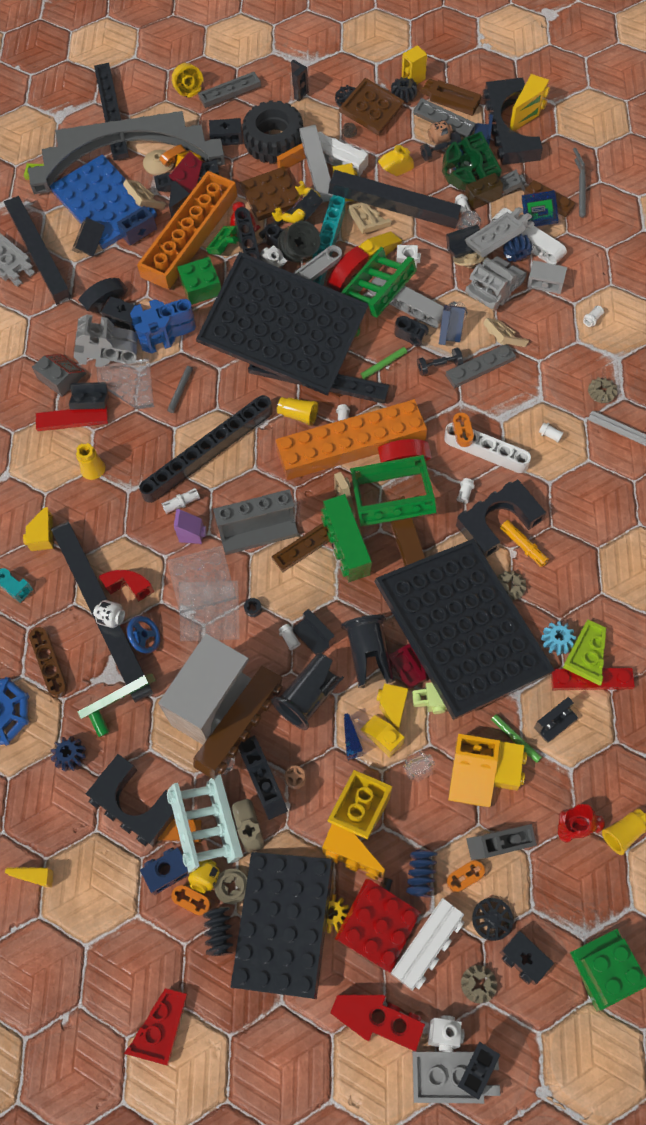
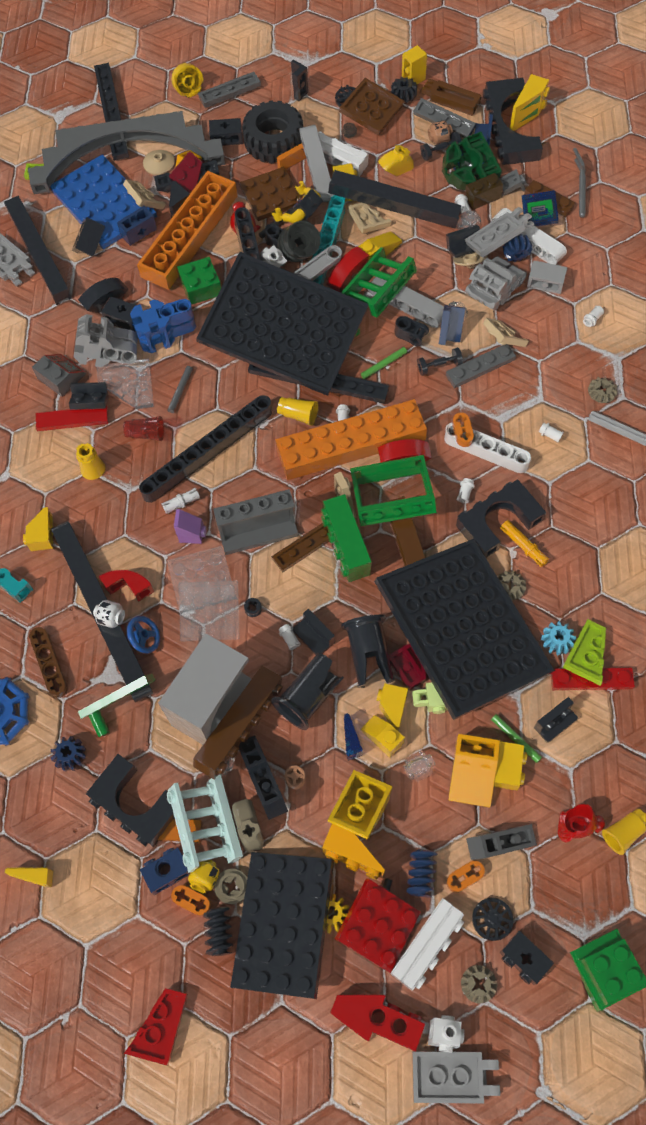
(144, 428): none -> clear red plant
(170, 156): orange beam -> none
(222, 239): green plate -> none
(404, 251): white brick -> none
(479, 1070): black brick -> none

